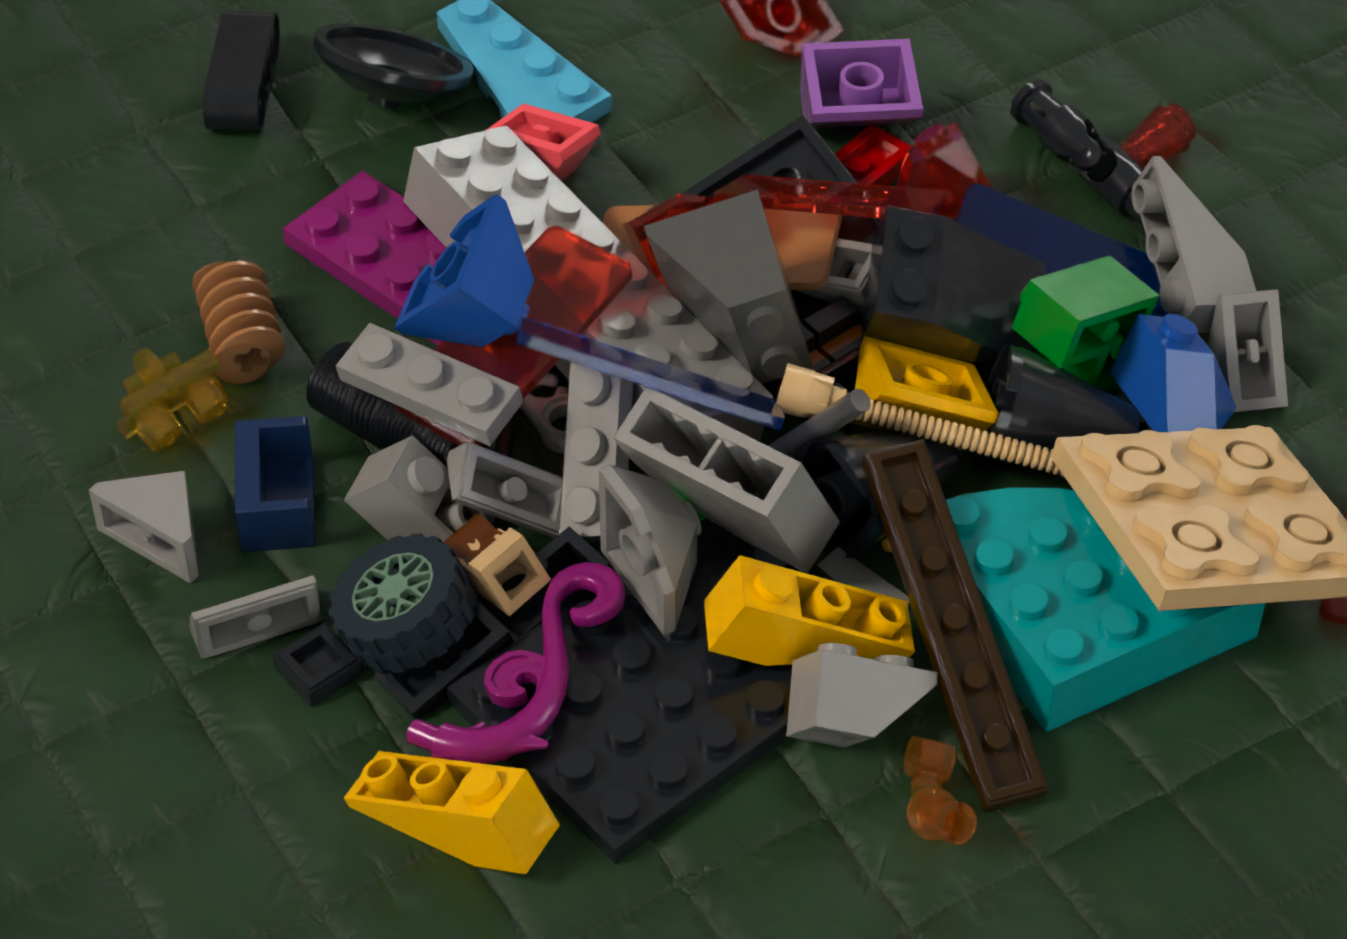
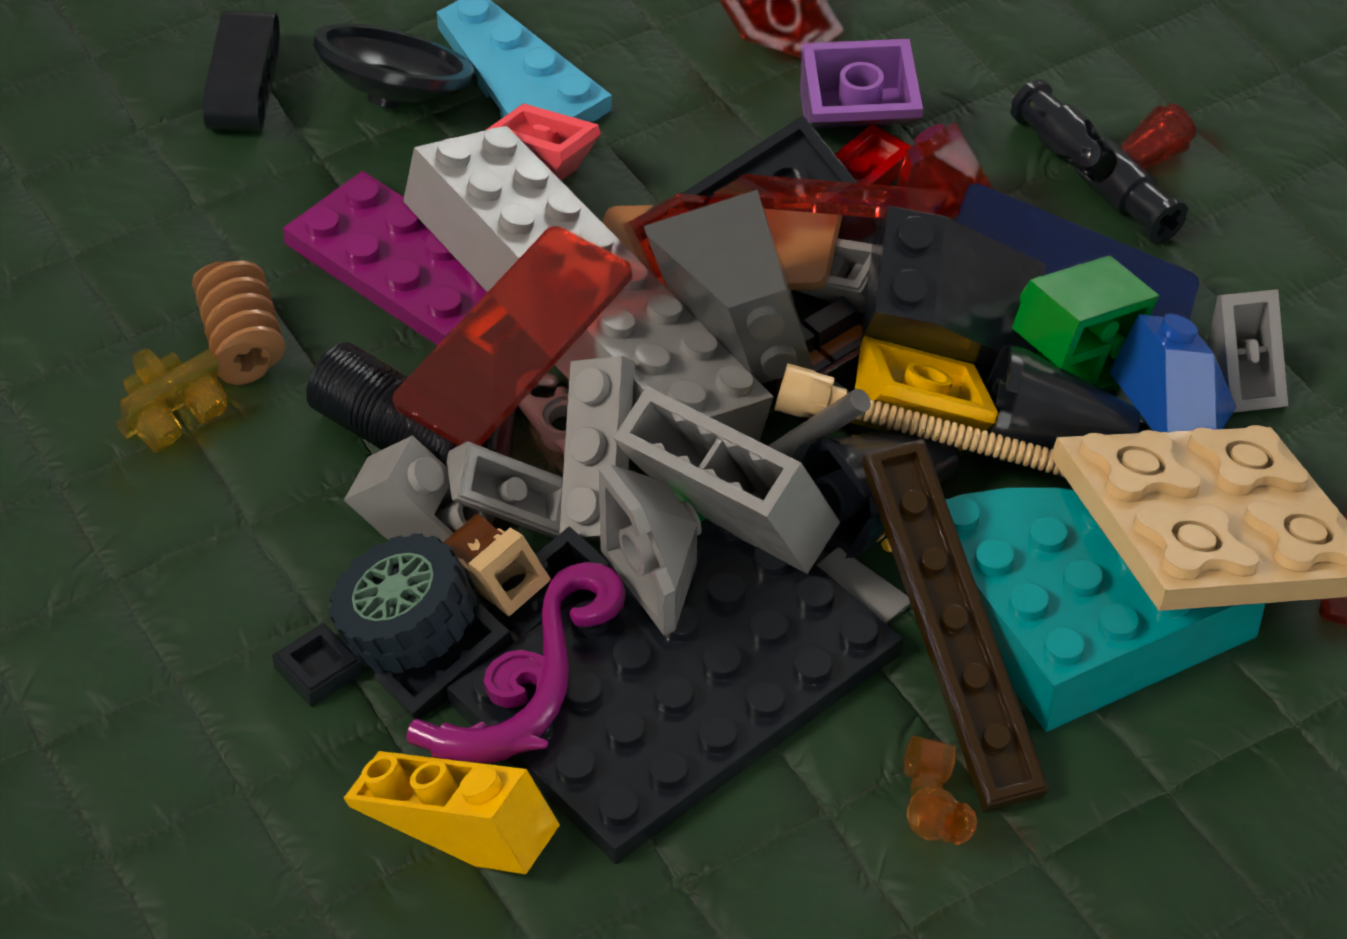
(150, 518): light grey slope -> none
(256, 617): light grey slope -> none
(274, 484): dark blue panel -> none
(430, 384): light grey plate -> none
(475, 285): blue slope -> none
(650, 373): clear blue piece -> none
(784, 614): yellow slope -> none
(851, 697): light grey slope -> none
(1187, 246): light grey slope -> none

